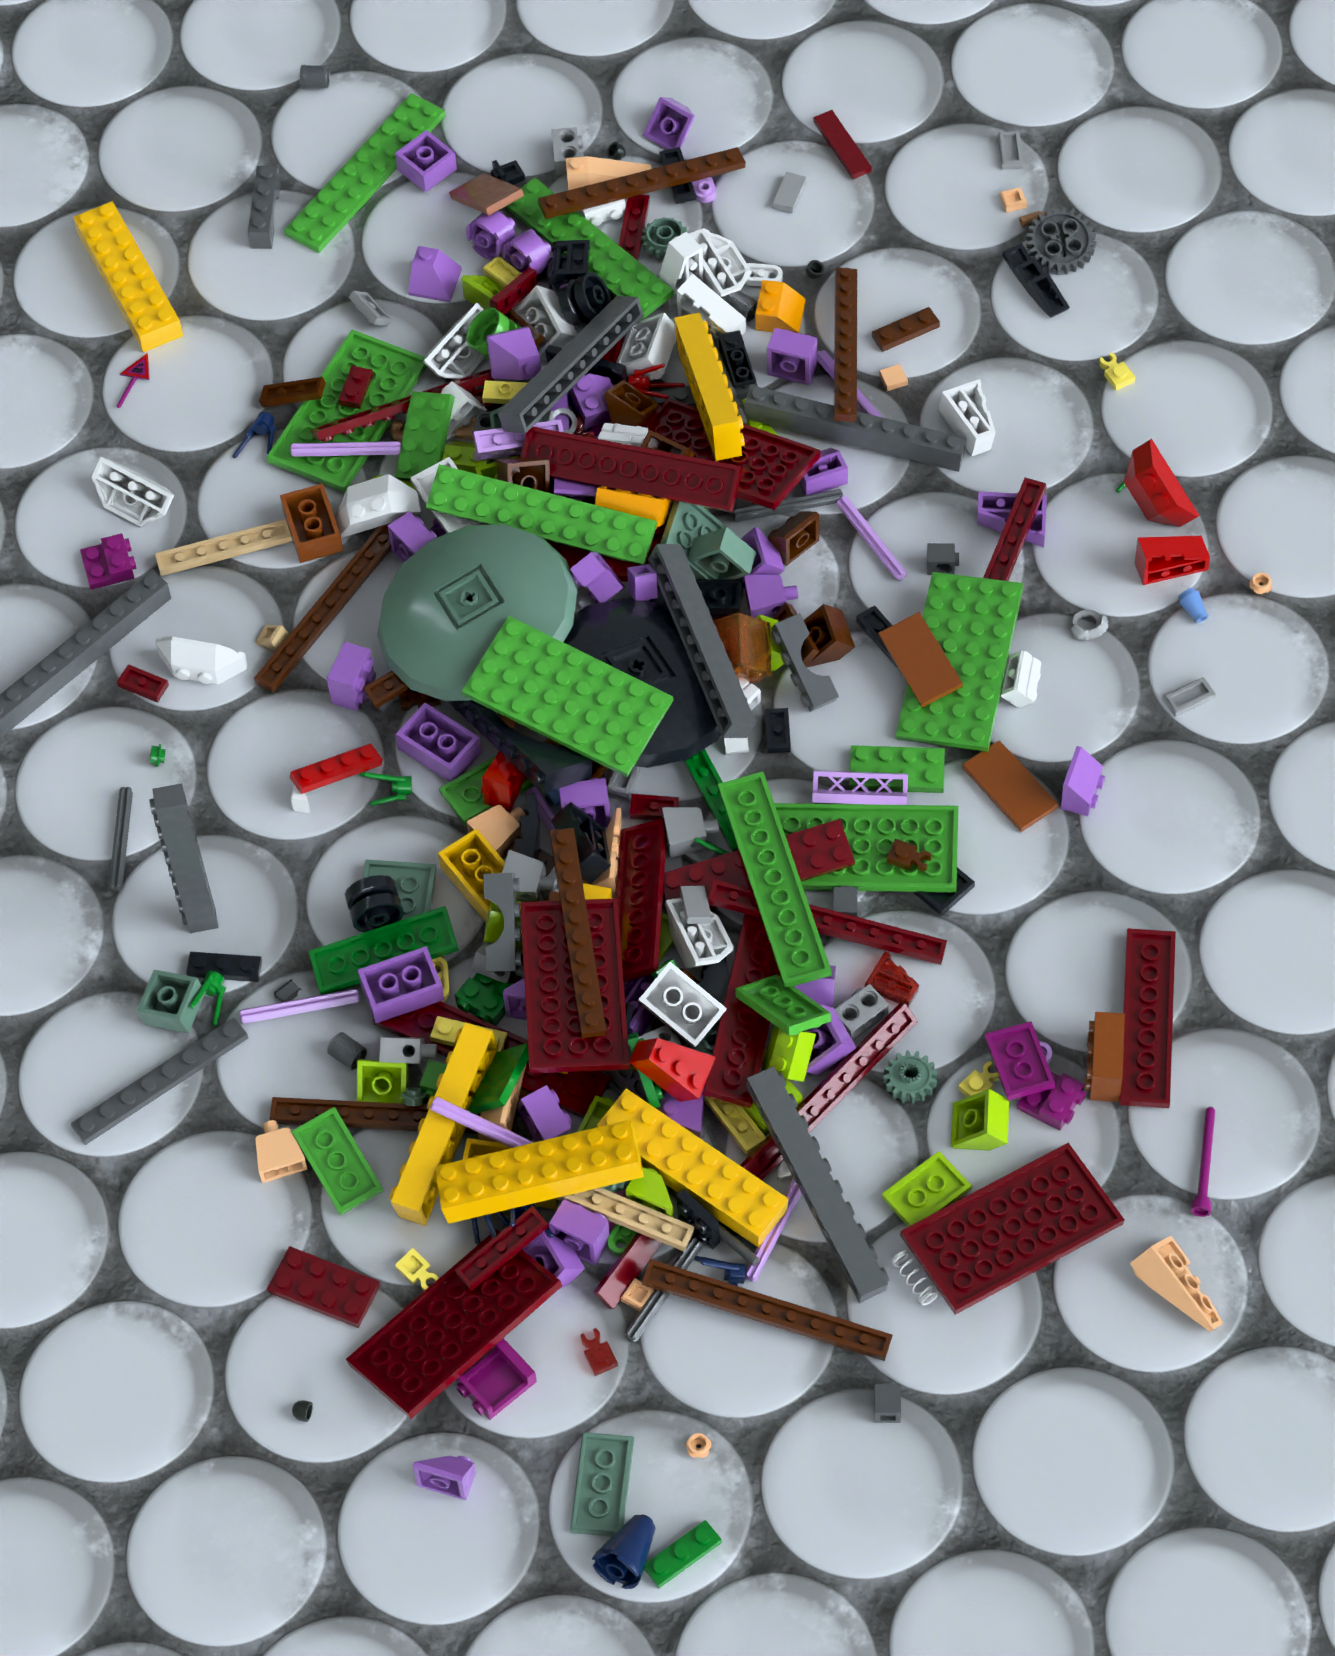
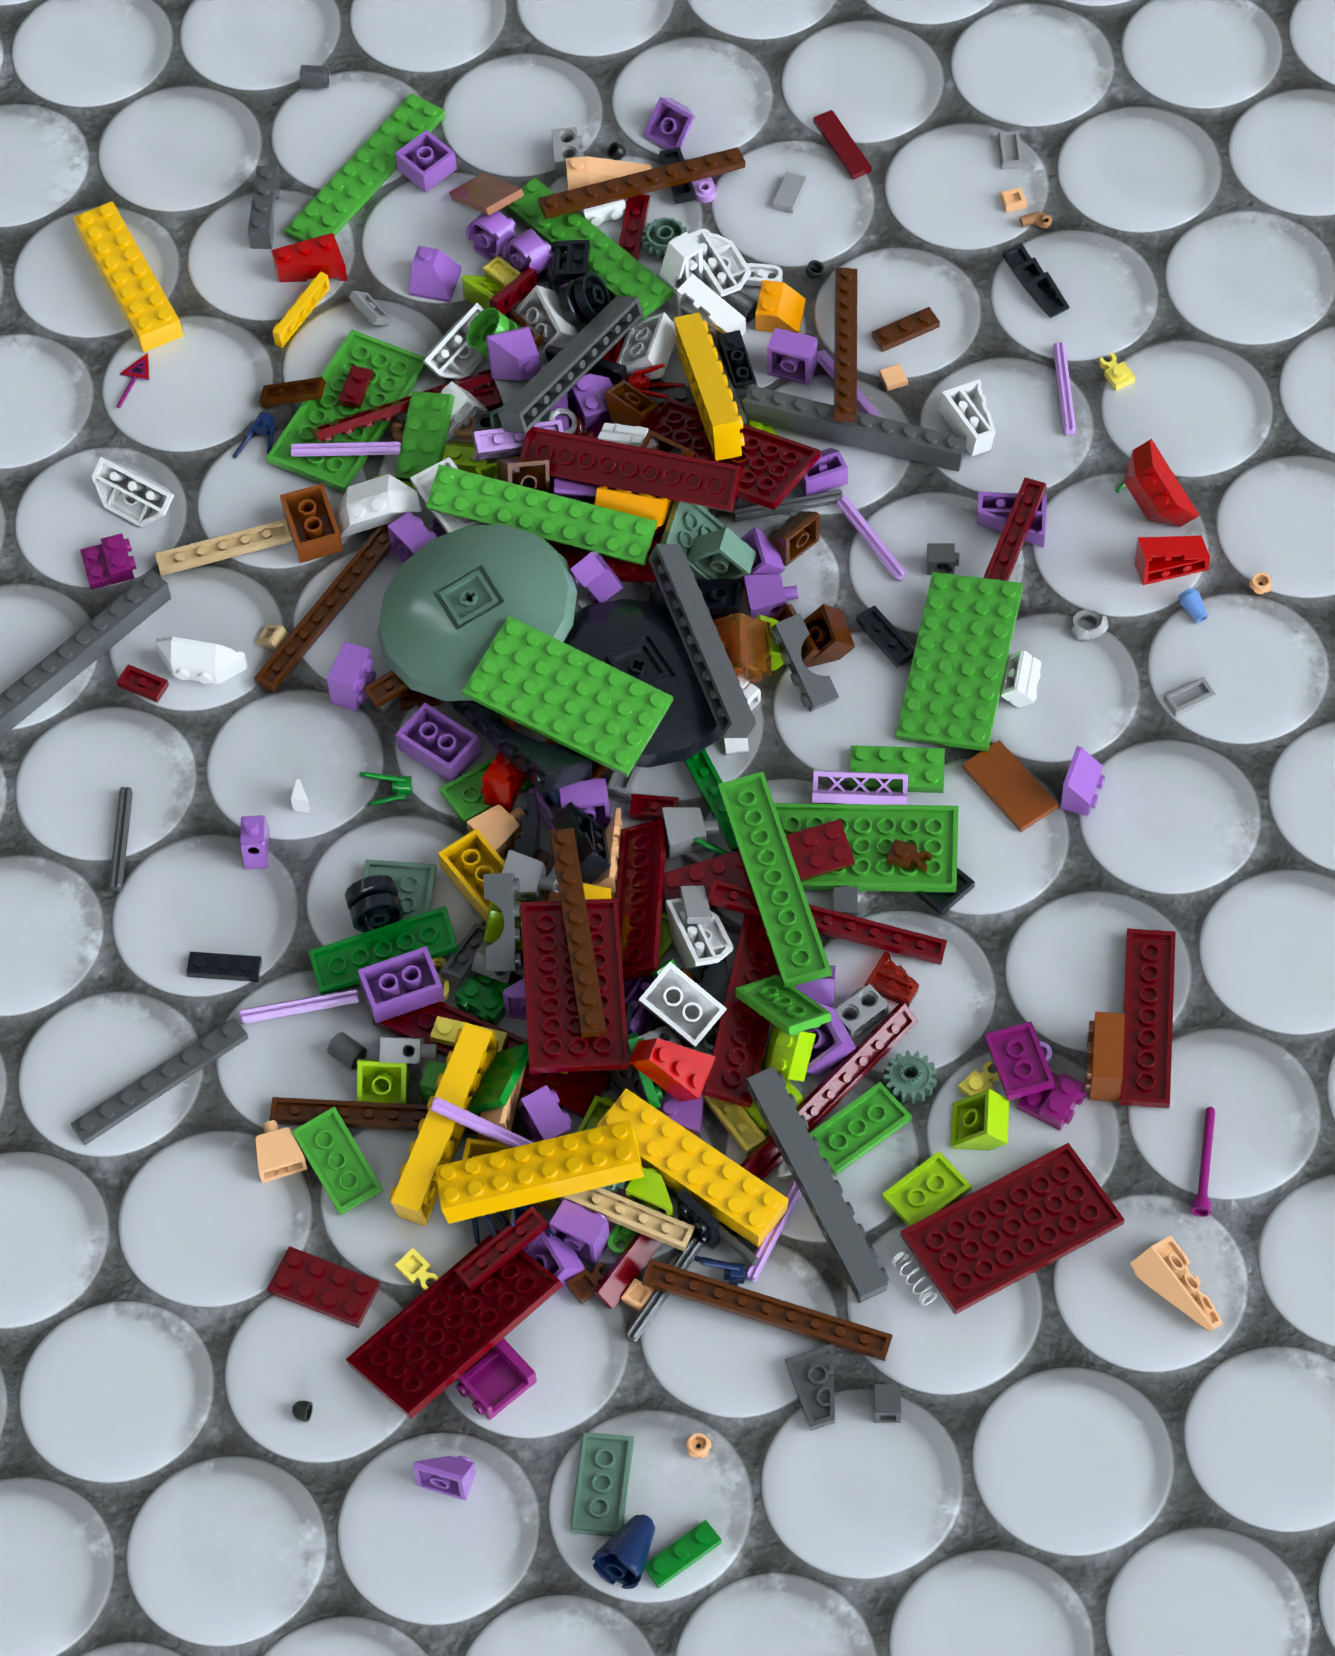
(157, 755): green plate -> none
(168, 1001): sand green brick -> none
(183, 857): dark grey brick -> none
(212, 985): green plant -> none
(255, 834): none -> medium lavender torso
(287, 991): dark grey piece -> none
(301, 309): none -> yellow plate
(308, 259): none -> red wedge
(336, 768): red plate -> none
(413, 1096): sand green plate -> none
(460, 962): none -> dark grey plate
(500, 391): light yellow plate -> none
(508, 172): black bracket -> none
(585, 1283): none -> reddish brown plate
(598, 1355): clear red plate -> none
(642, 582): medium lavender brick -> none
(777, 730): black plate -> none
(814, 1384): none -> dark grey wing
(860, 1127): none -> bright green plate
(920, 659): dark orange tile -> none
(1064, 388): none -> lavender axle
(1080, 238): dark grey gear -> none

